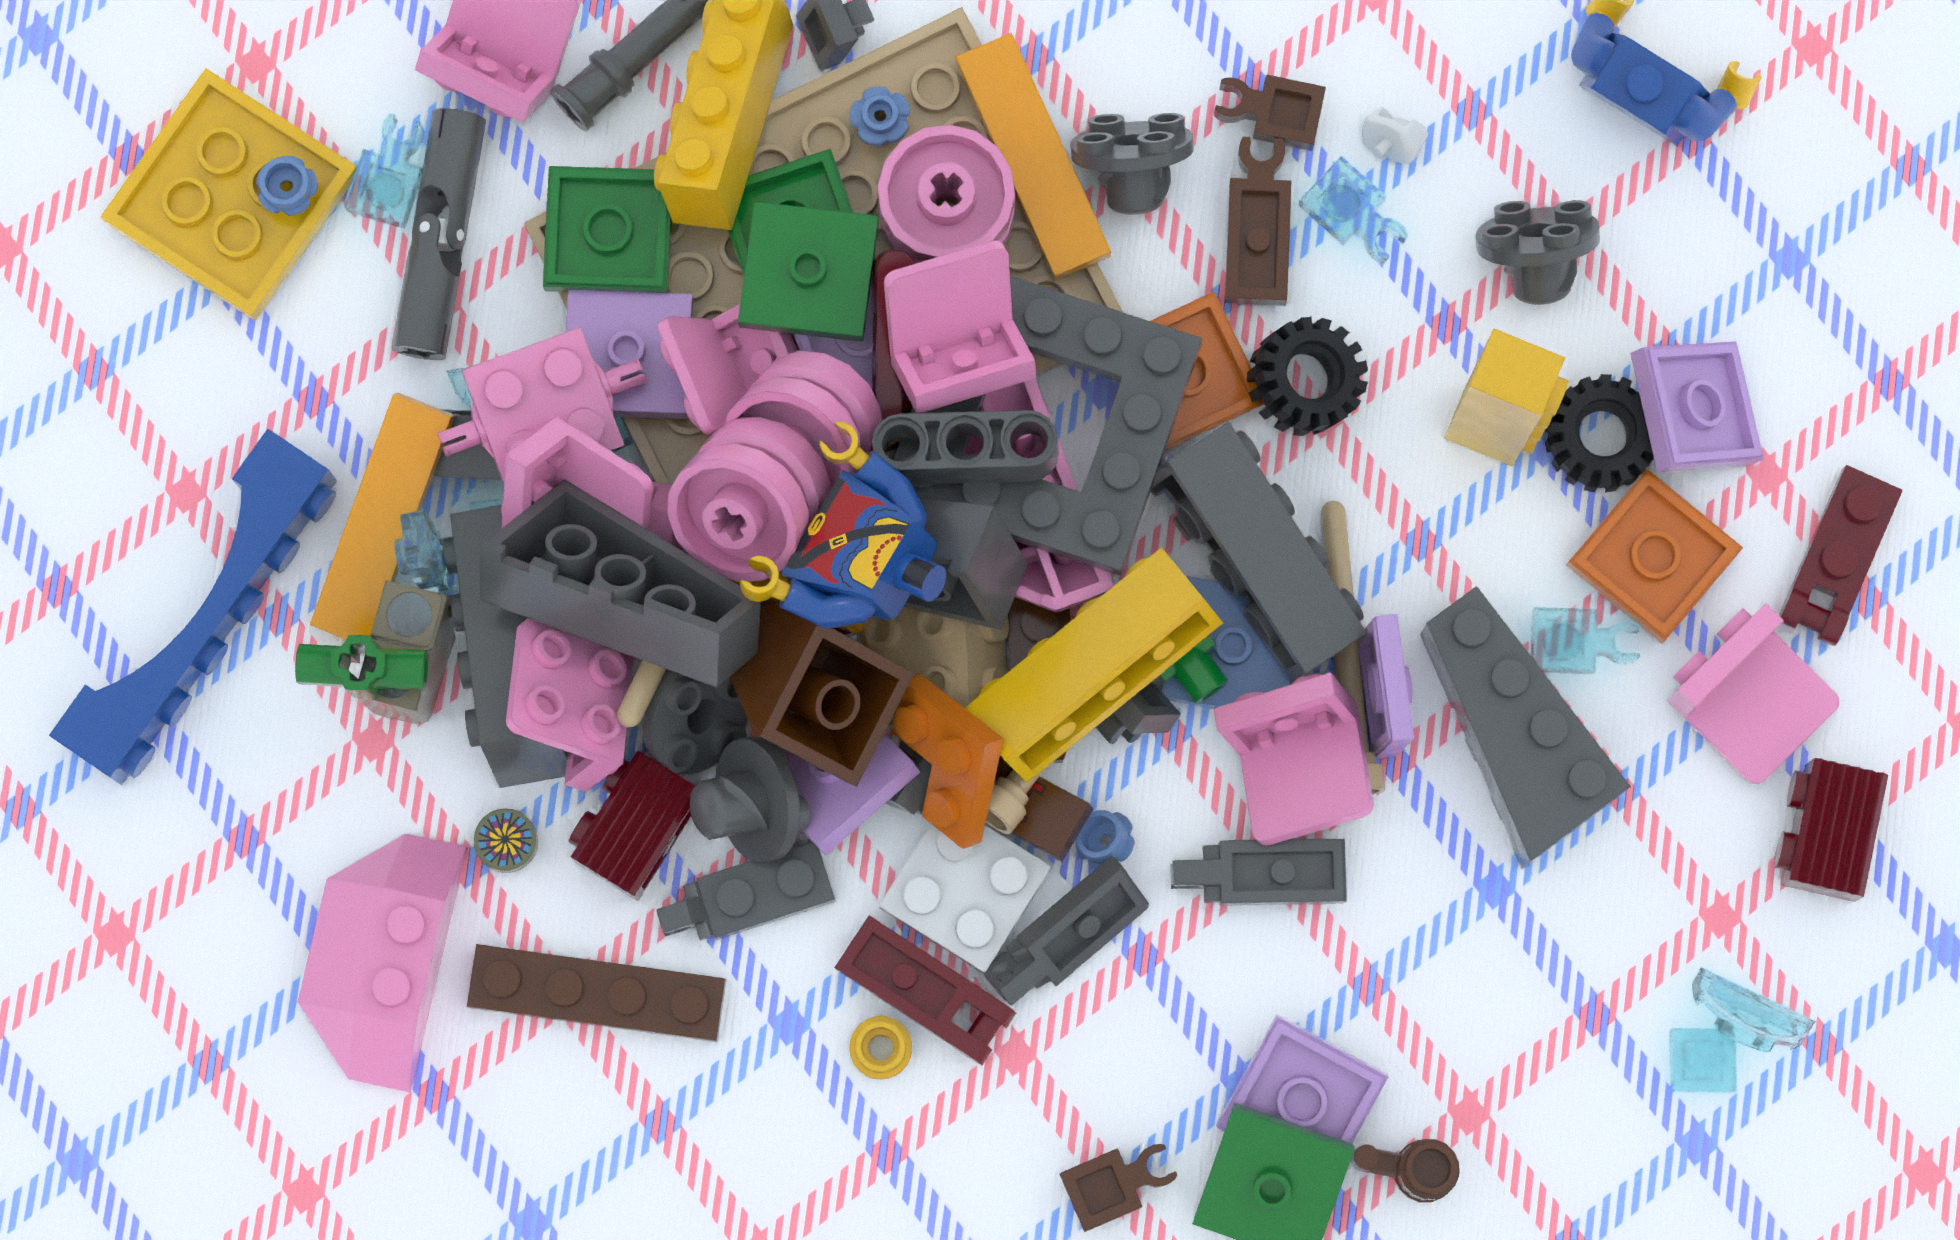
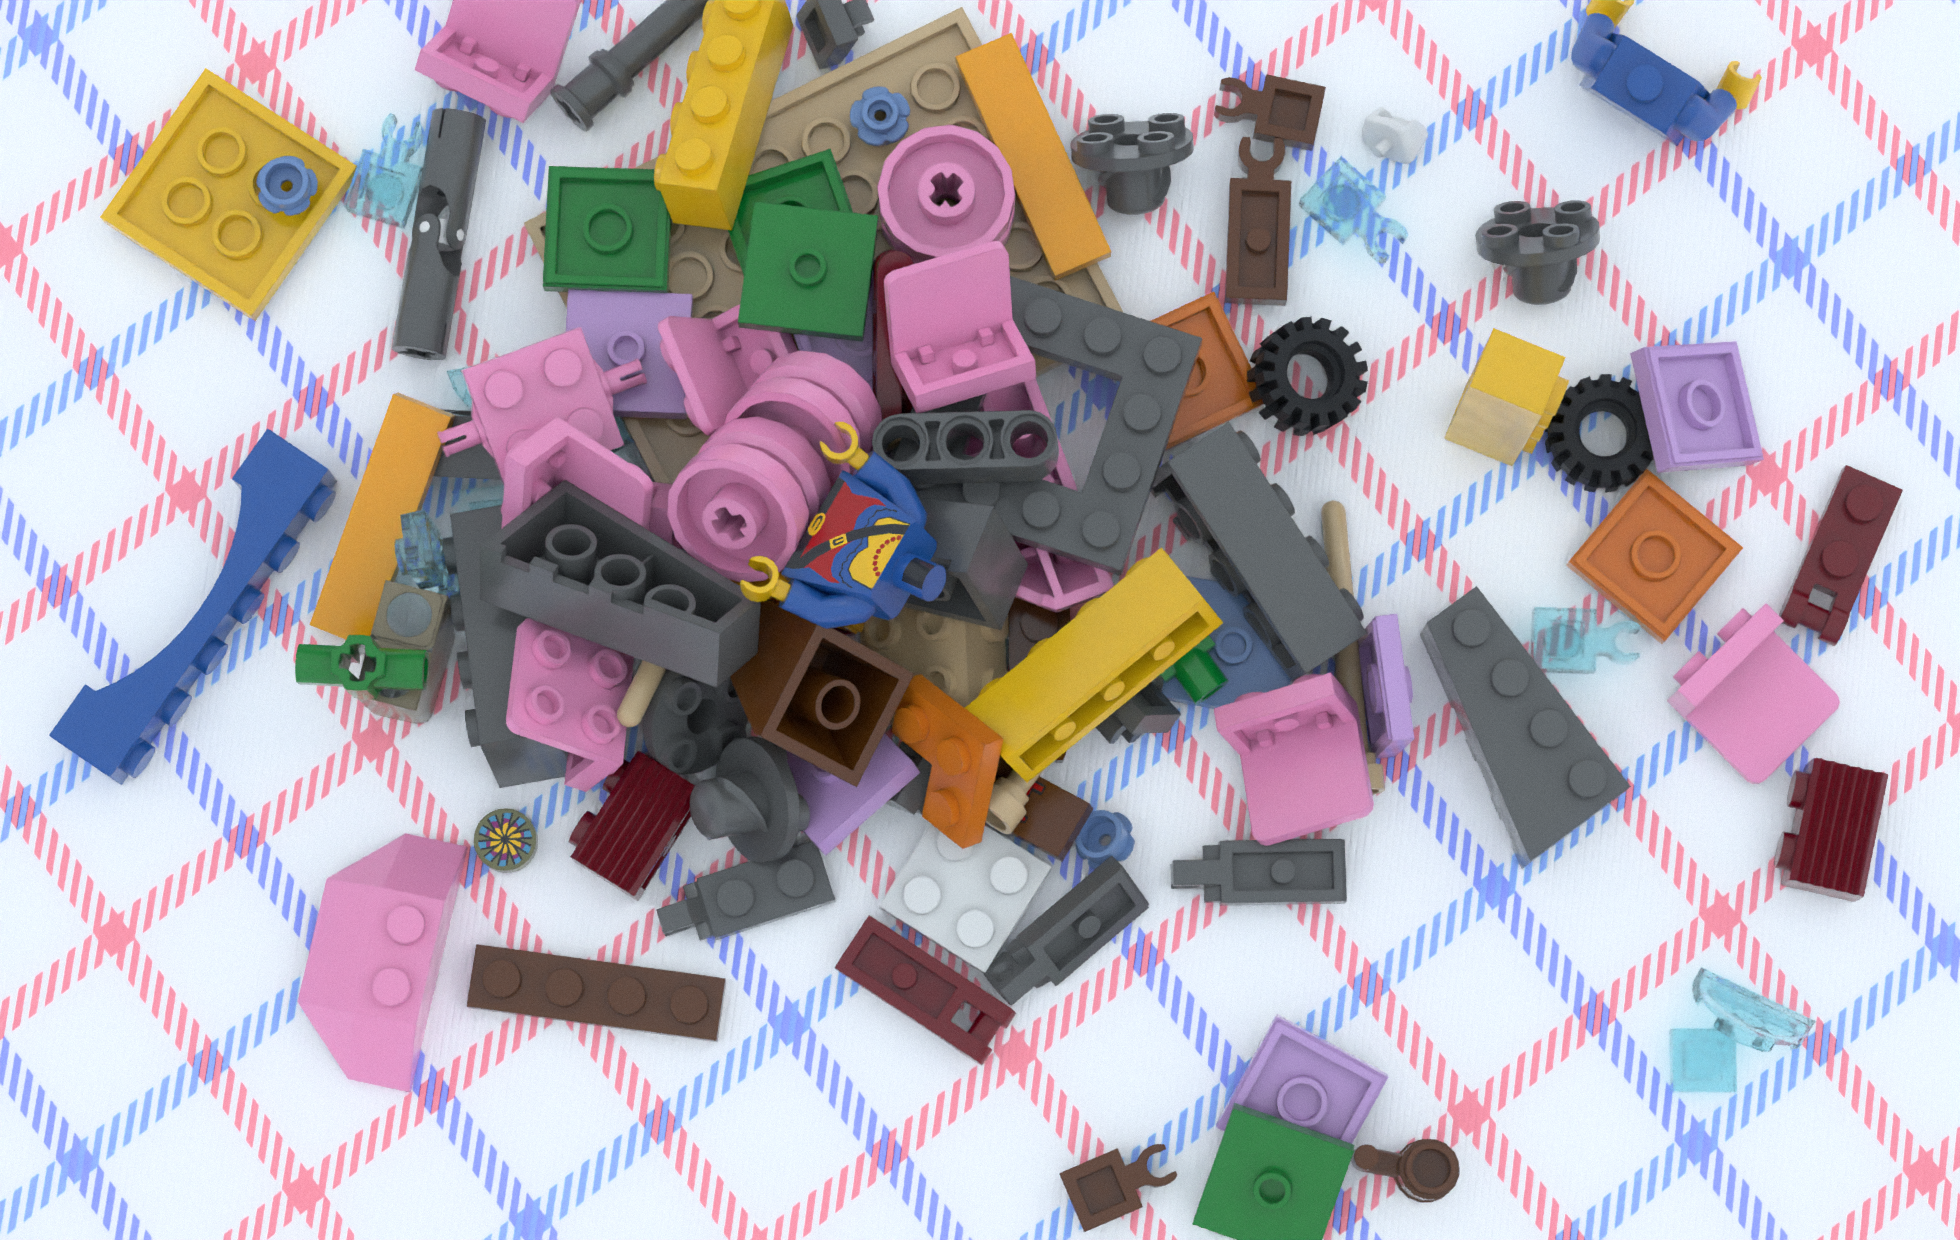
(877, 1027): yellow plate -> none

